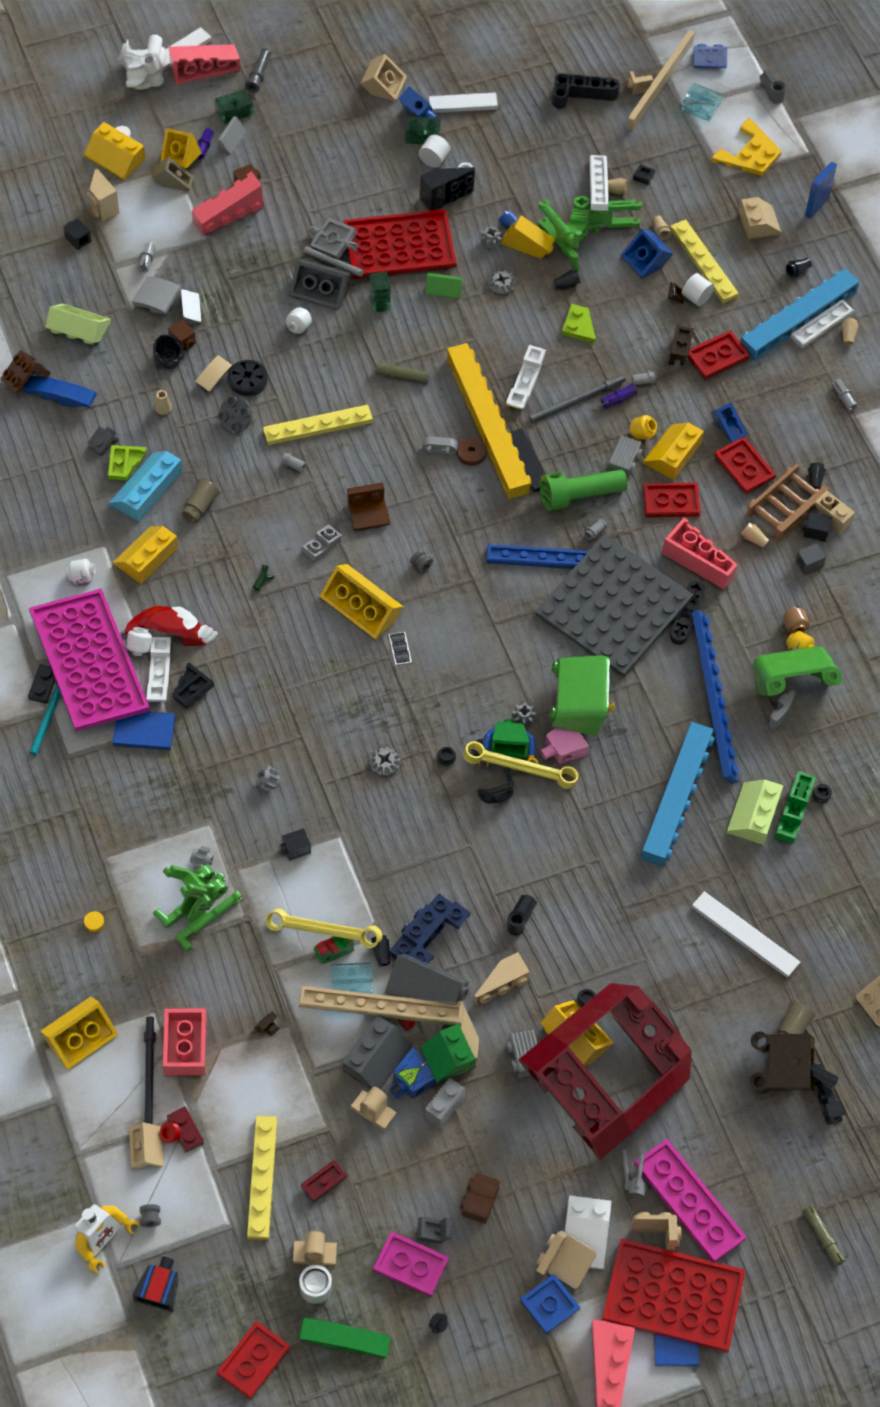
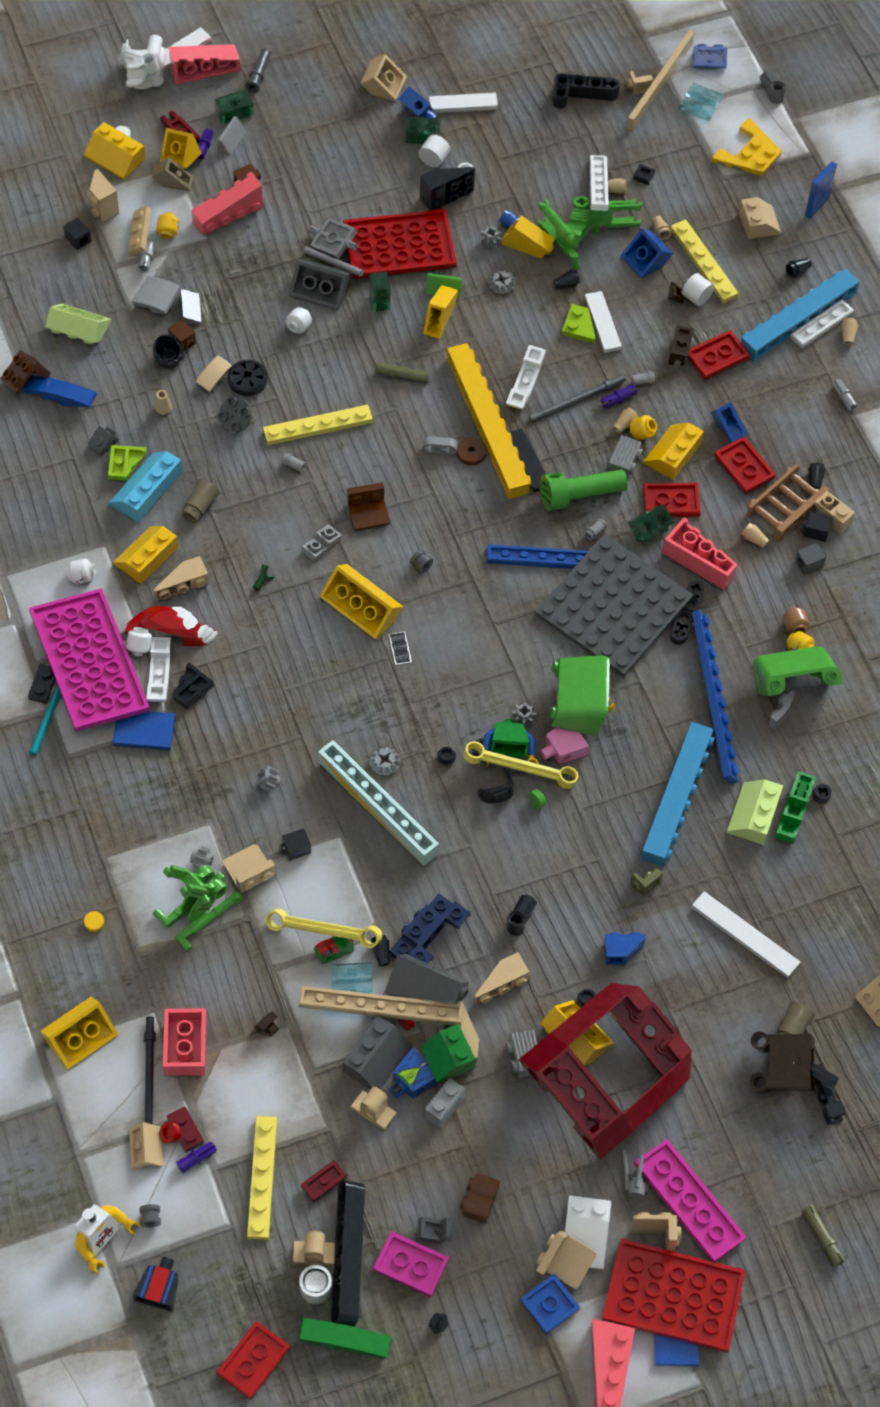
(139, 230): none -> tan plate
(167, 225): none -> yellow head
(178, 123): none -> dark red hinge
(186, 576): none -> tan slope
(196, 1157): none -> dark purple axle
(249, 868): none -> tan bracket
(348, 1253): none -> black beam
(378, 803): none -> light aqua brick
(439, 311): none -> yellow slope
(537, 799): none -> bright green tile
(603, 322): none -> white tile
(622, 947): none -> blue slope
(624, 420): none -> tan cone
(648, 882): none -> olive bracket
(649, 519): none -> clear green brick

